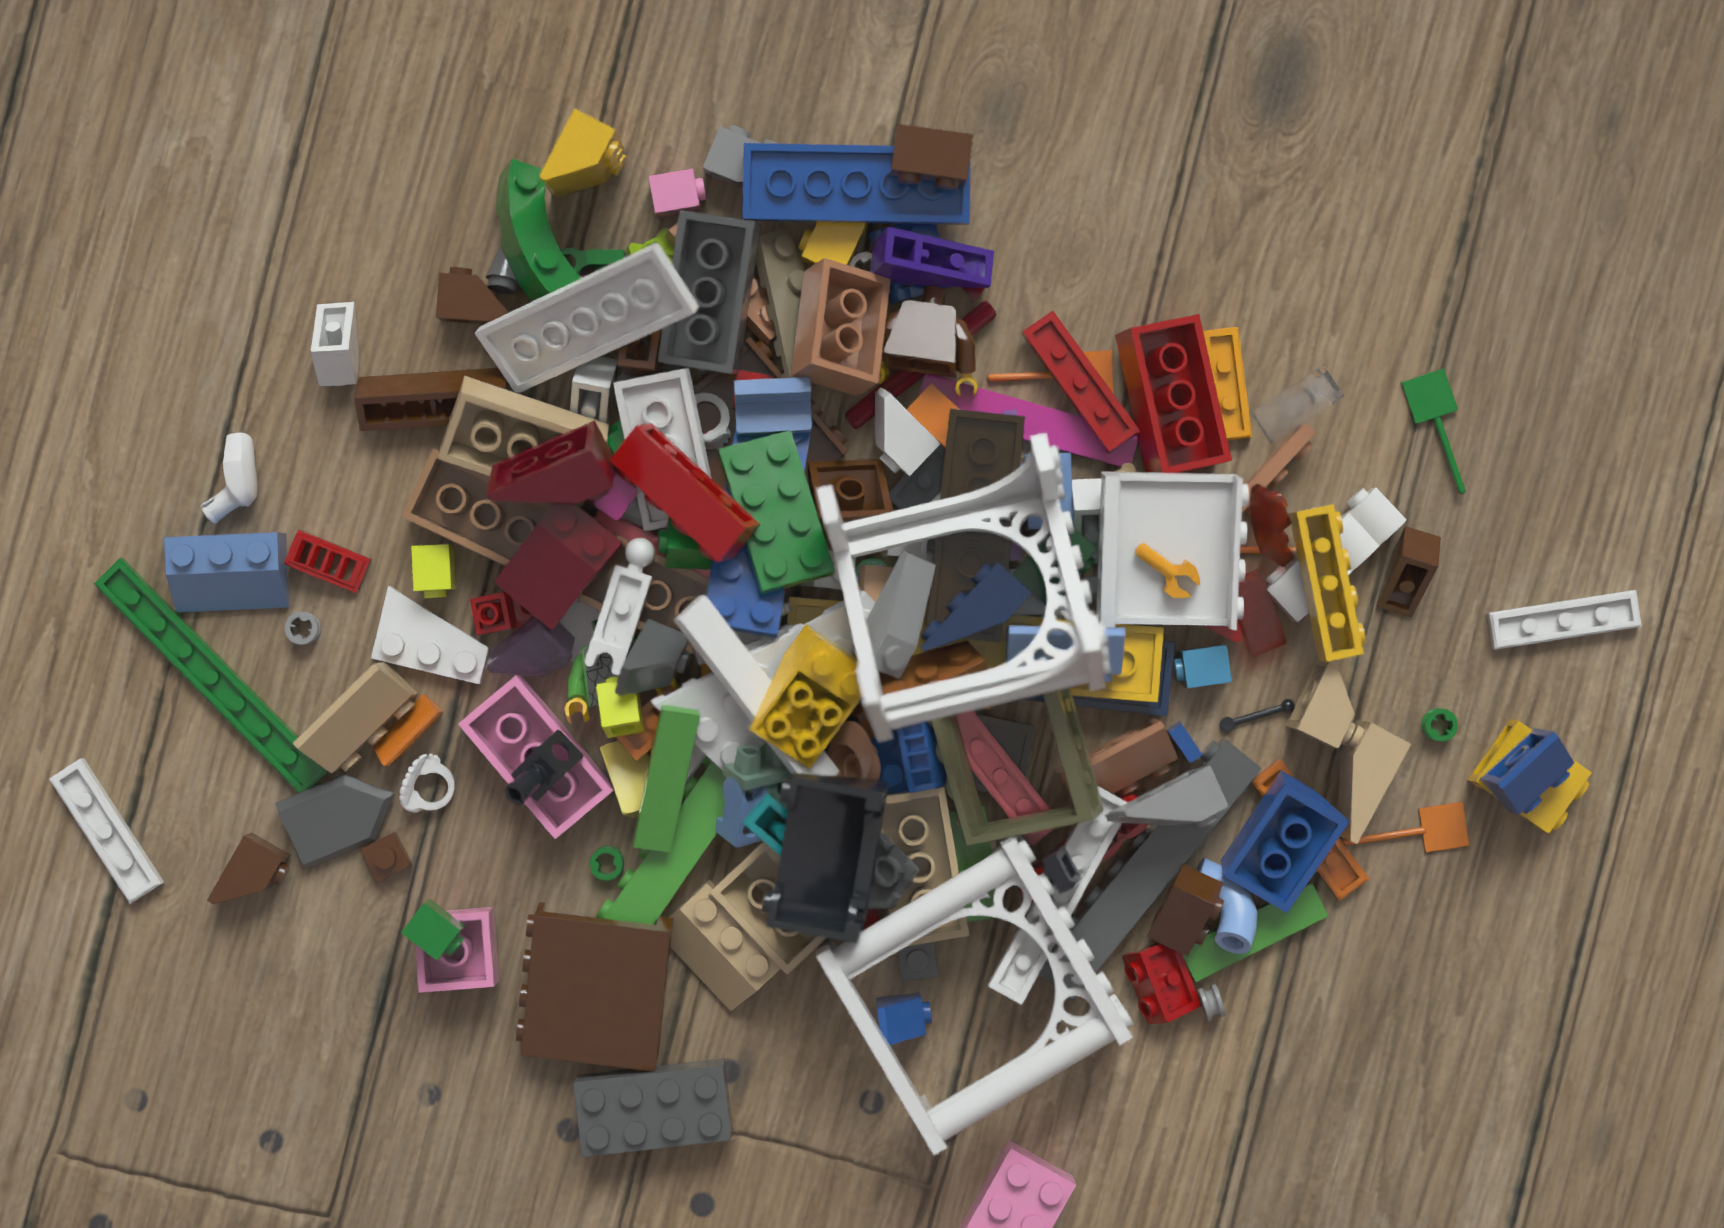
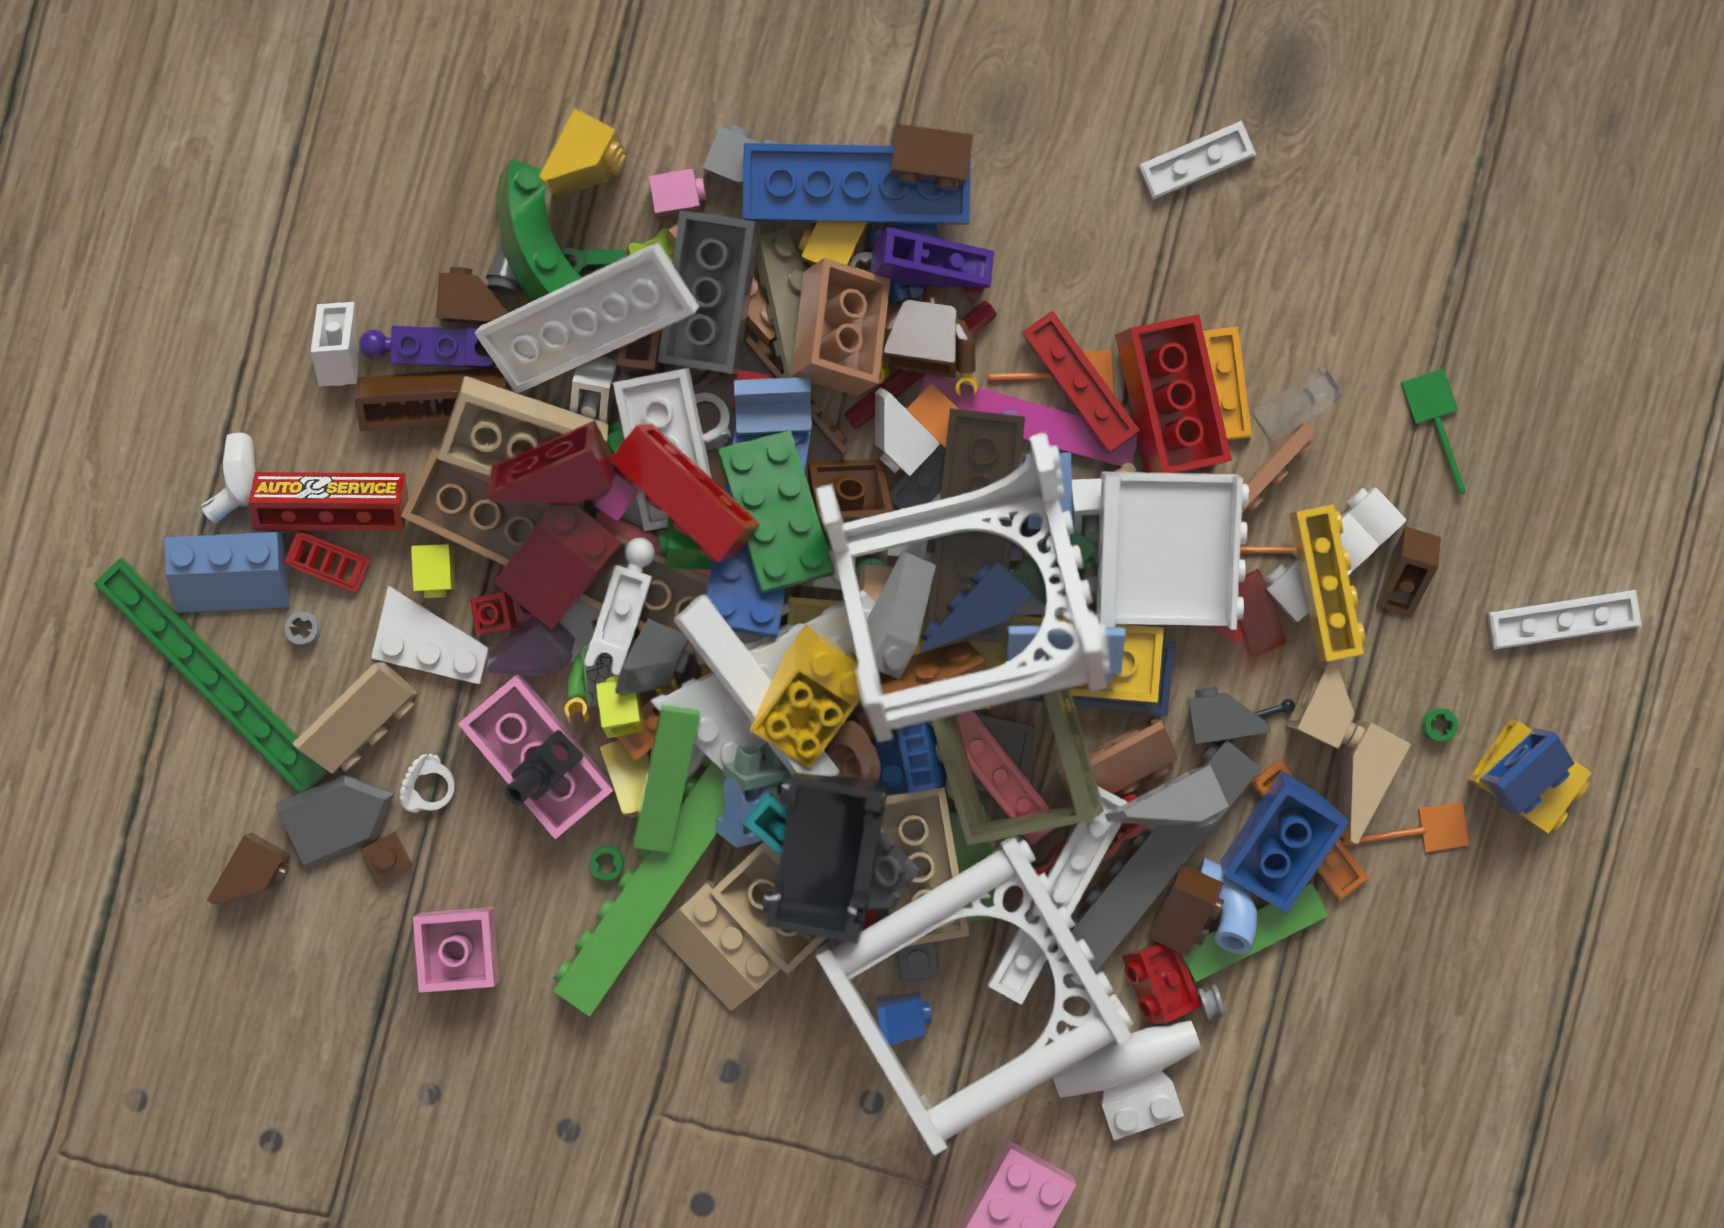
(106, 830): white tile -> none
(328, 501): none -> red brick
(407, 731): orange slope -> none
(426, 346): none -> dark purple plate
(434, 930): green brick -> none
(594, 989): reddish brown panel -> none
(653, 1109): dark grey brick -> none
(1060, 869): black plate -> none
(1132, 1077): none -> white plate
(1168, 570): light orange bar -> none
(1185, 741): blue tile -> none
(1197, 160): none -> white tile
(1202, 666): dark azure brick -> none
(1222, 717): none -> dark grey slope
(1268, 522): clear red slope -> none

